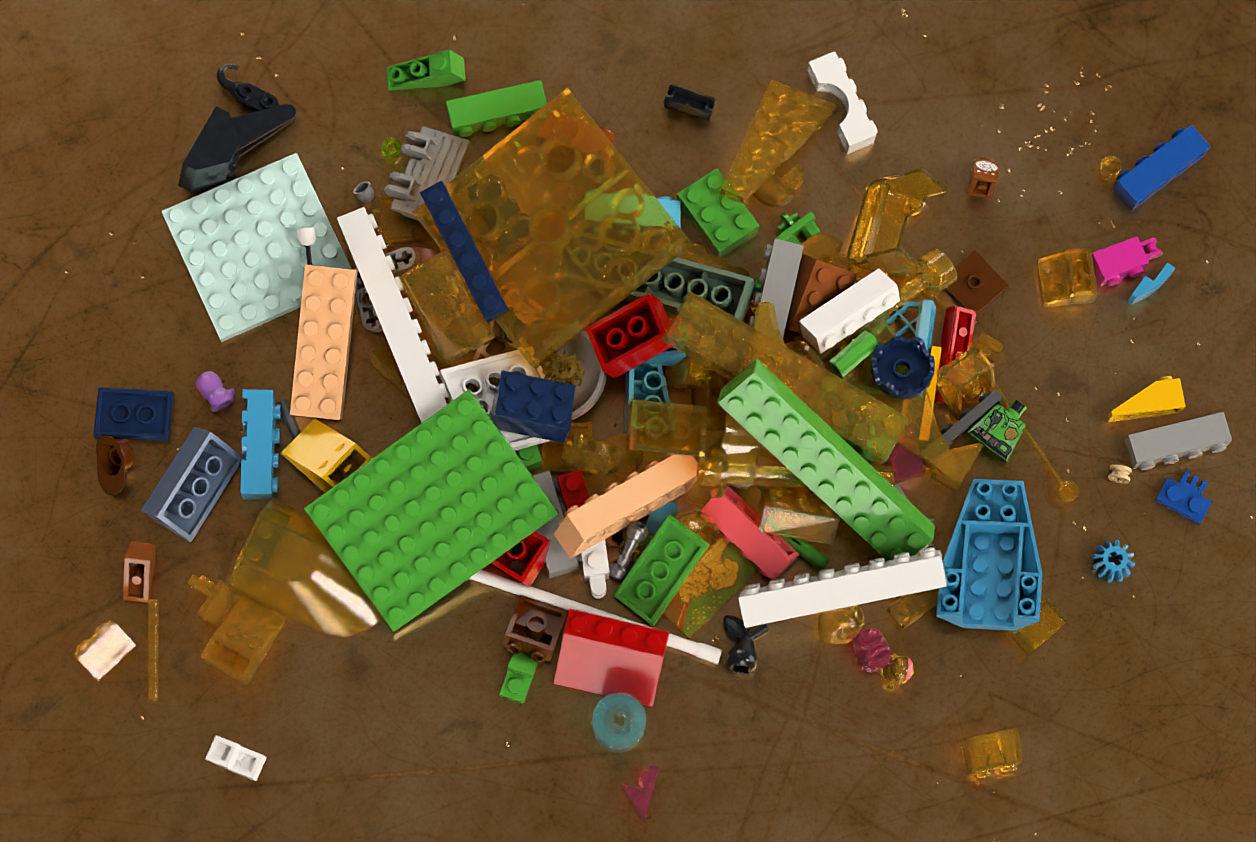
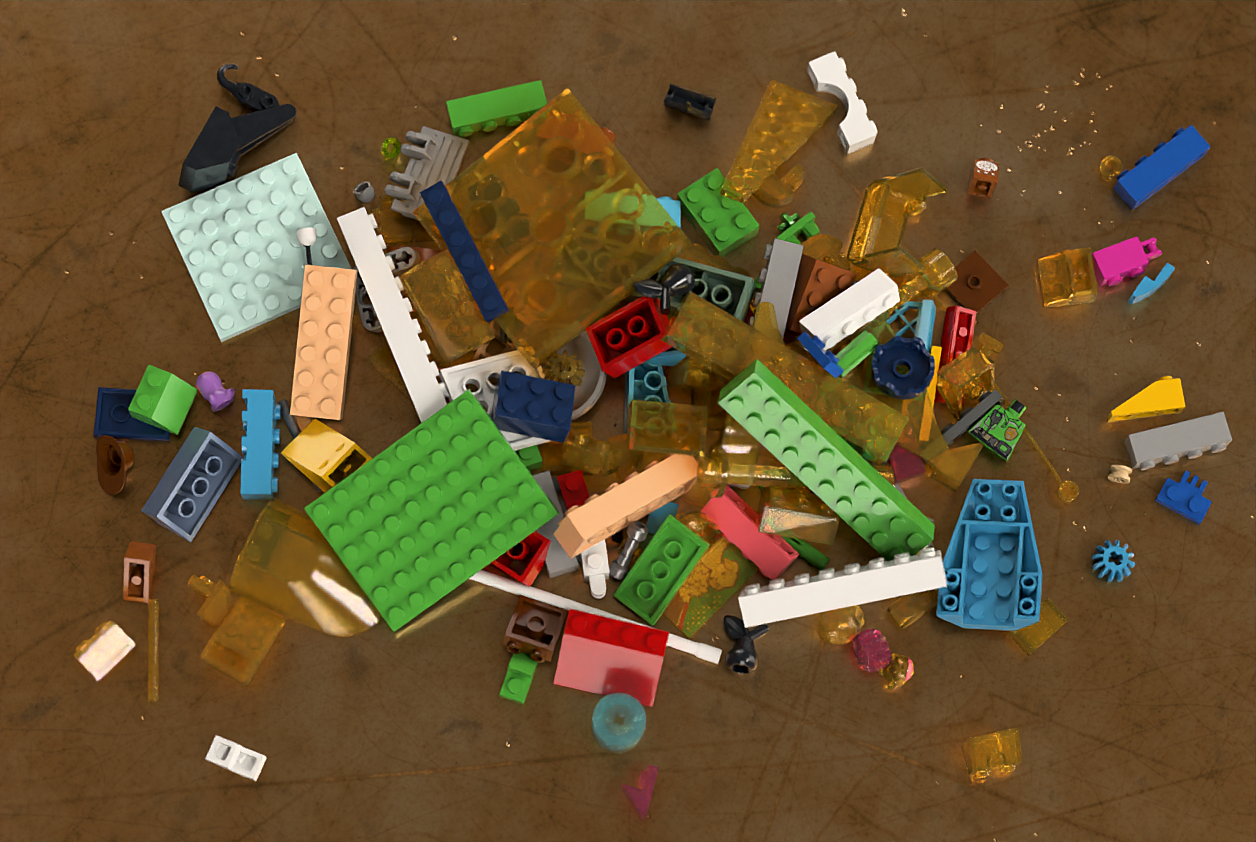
(162, 400): none -> bright green slope
(427, 72): bright green slope -> none
(676, 281): none -> black piece
(825, 358): none -> blue hinge

